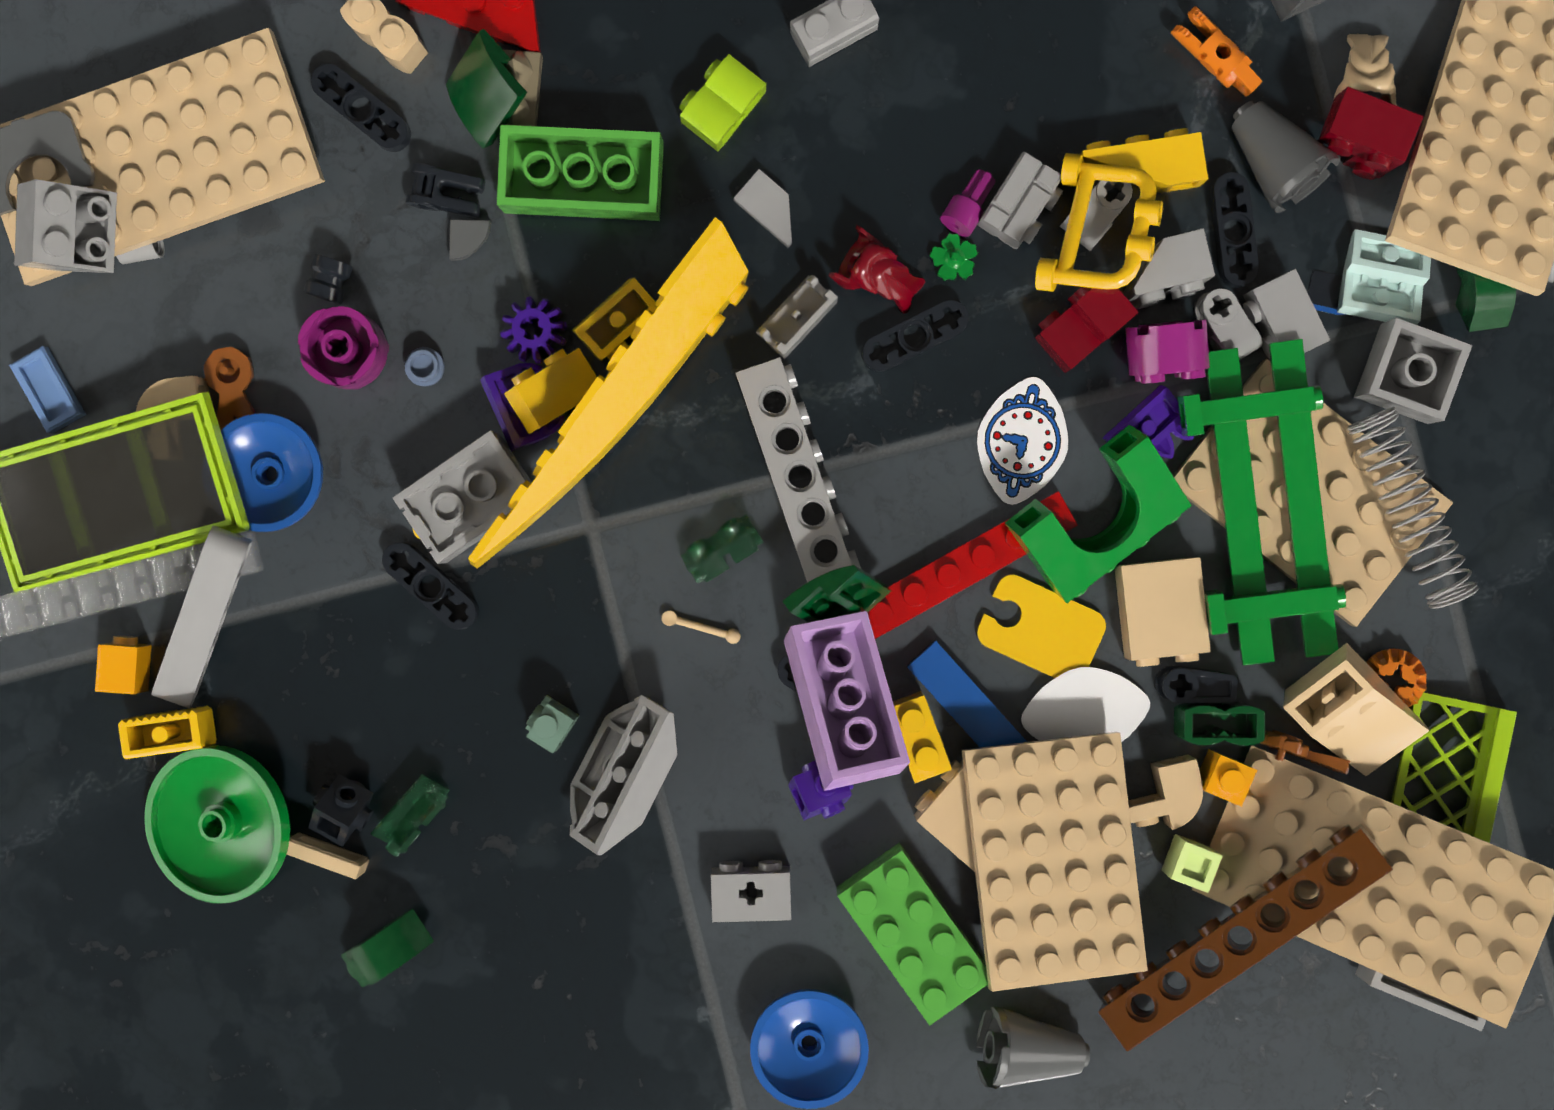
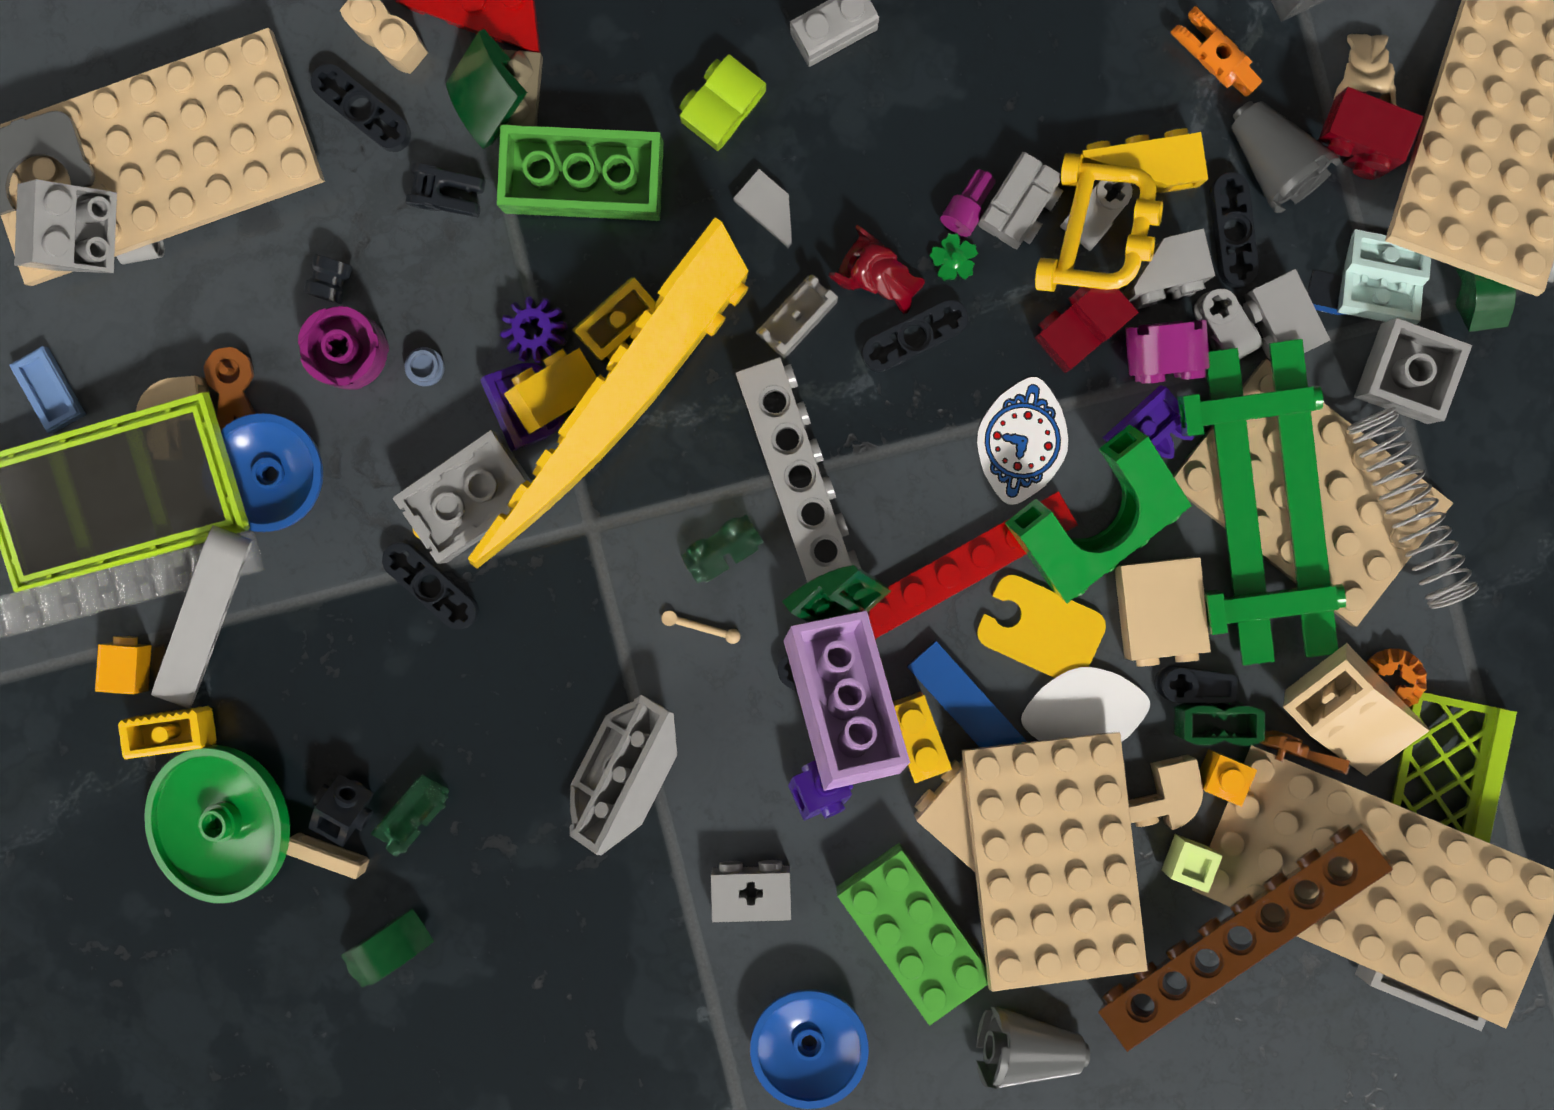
(467, 237): dark grey tile -> none
(550, 724): sand green brick -> none

